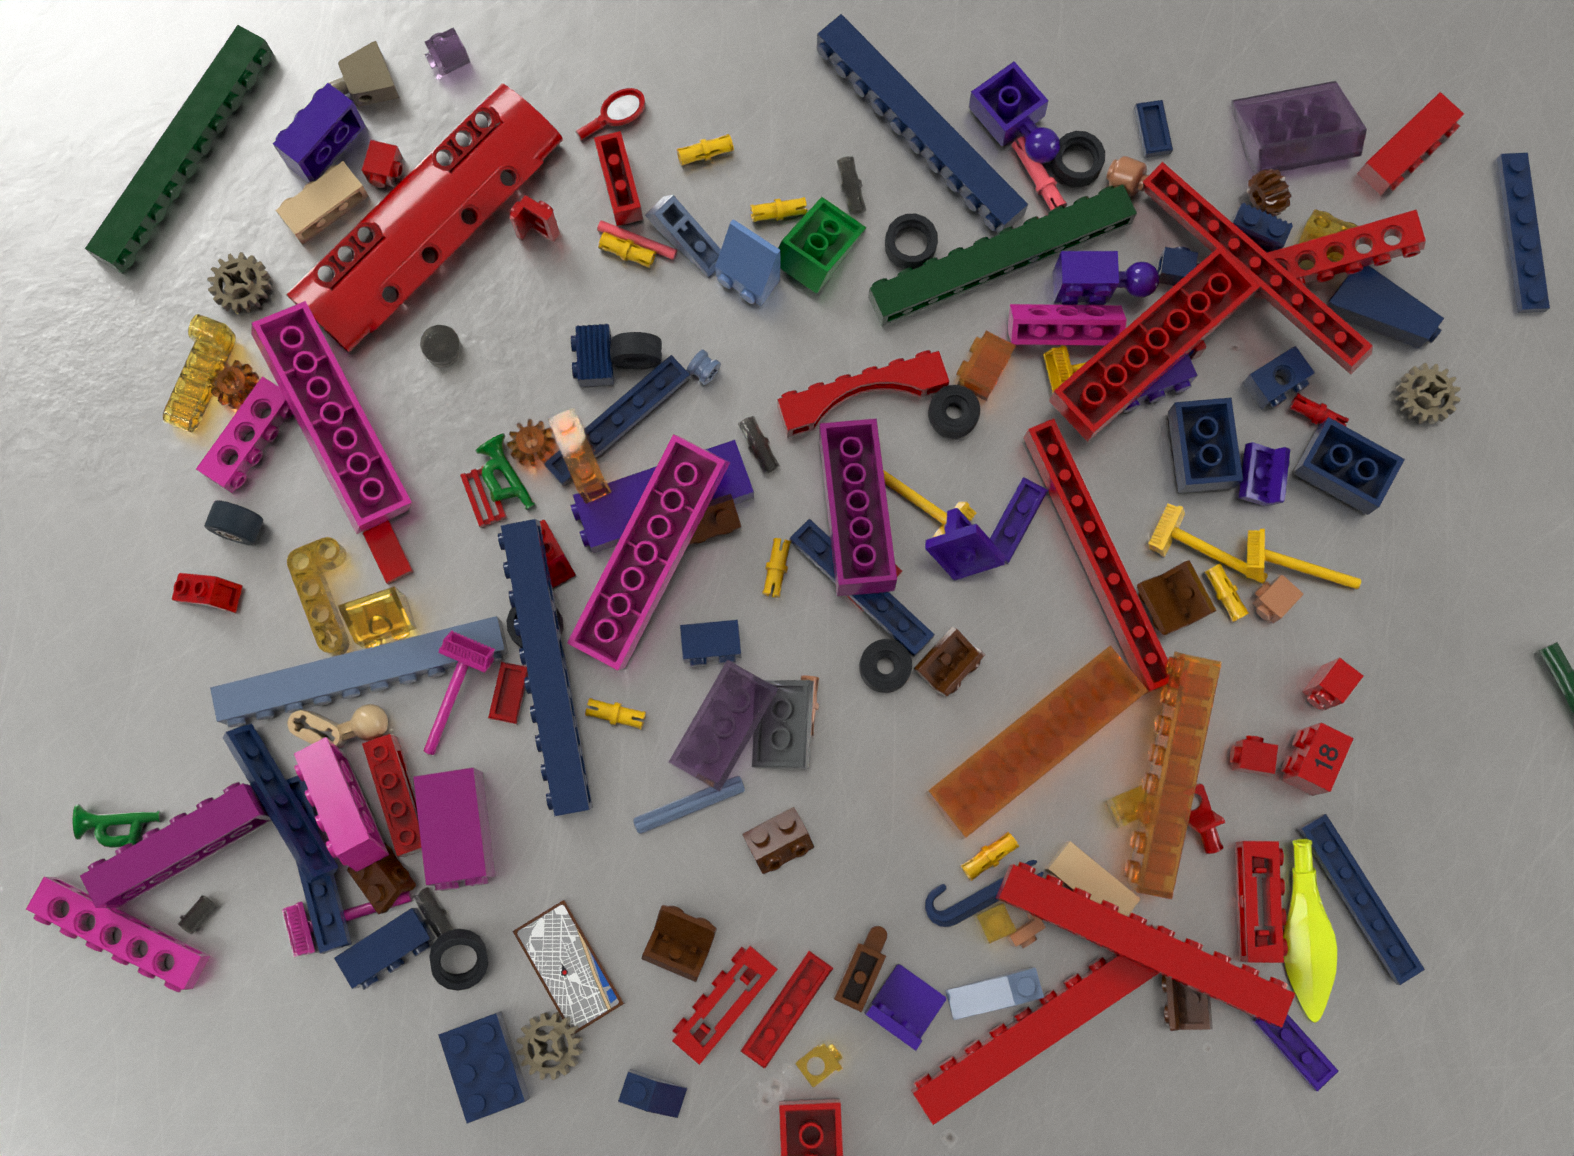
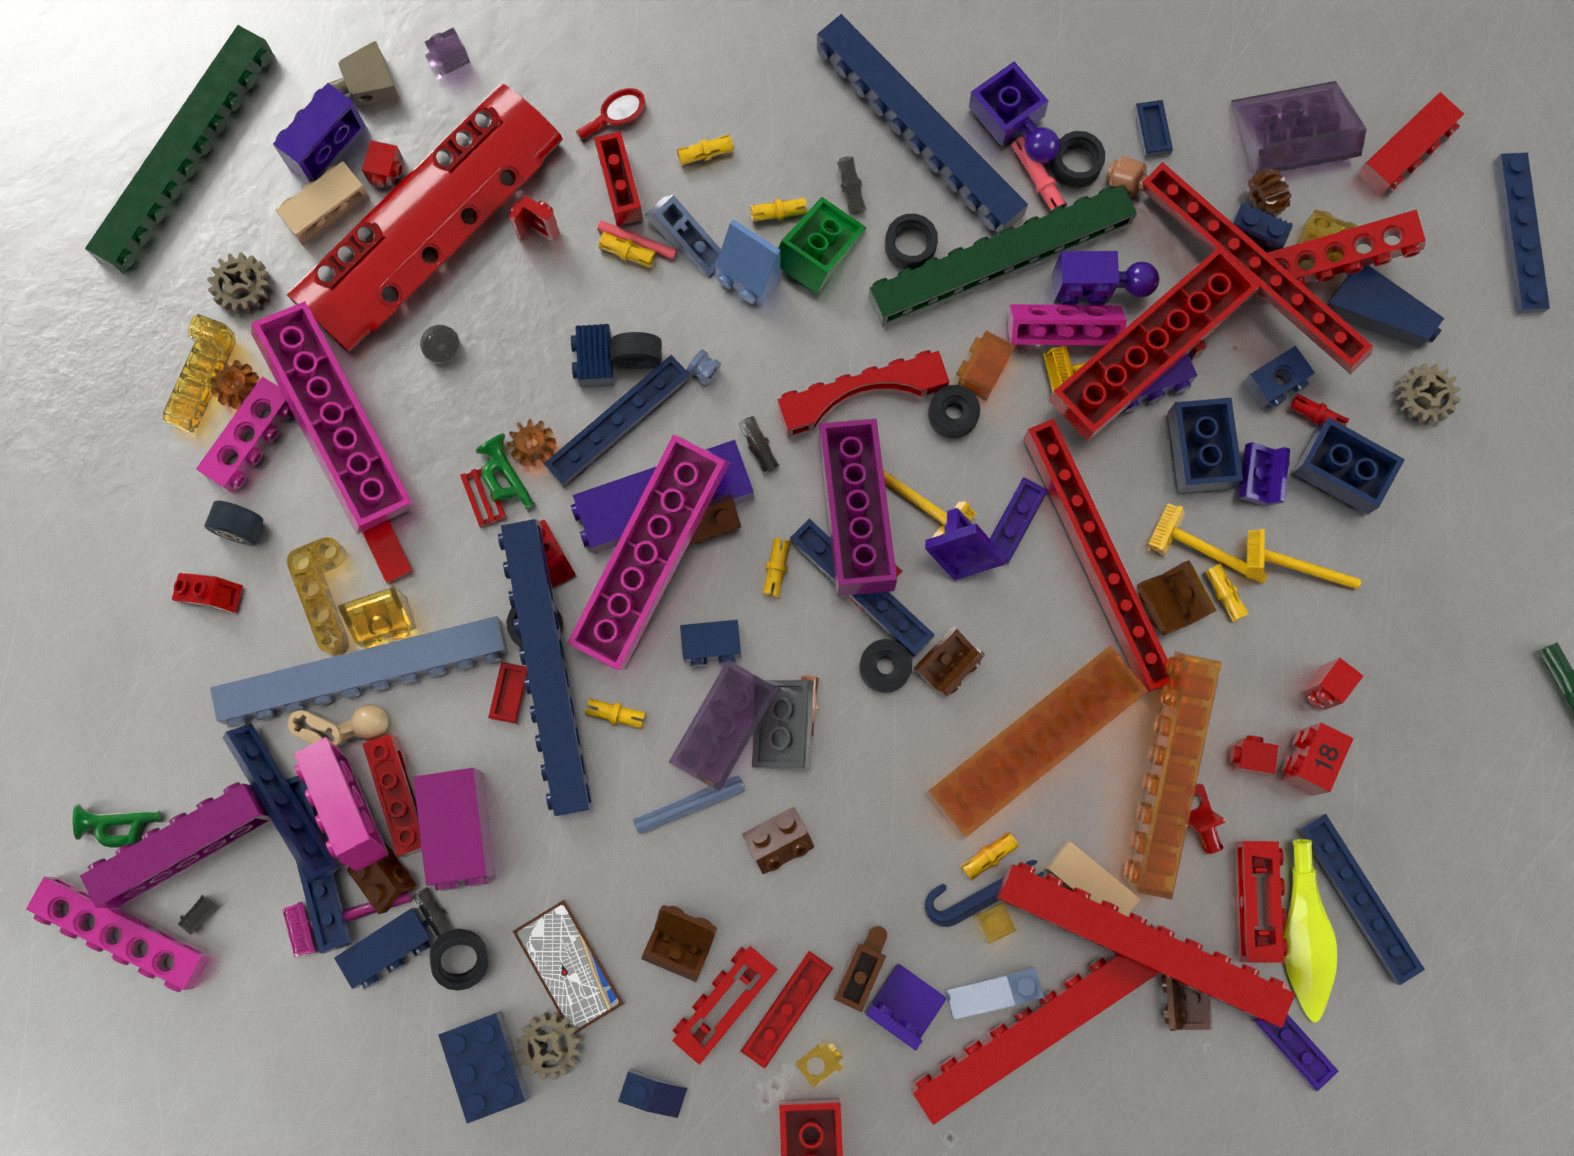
(467, 654): dark pink piece -> none
(579, 455): clear orange brick -> none
(1026, 933): nougat bracket -> none
(1124, 806): clear yellow bracket -> none
(1175, 264): dark blue brick -> none
(1276, 598): nougat brick -> none

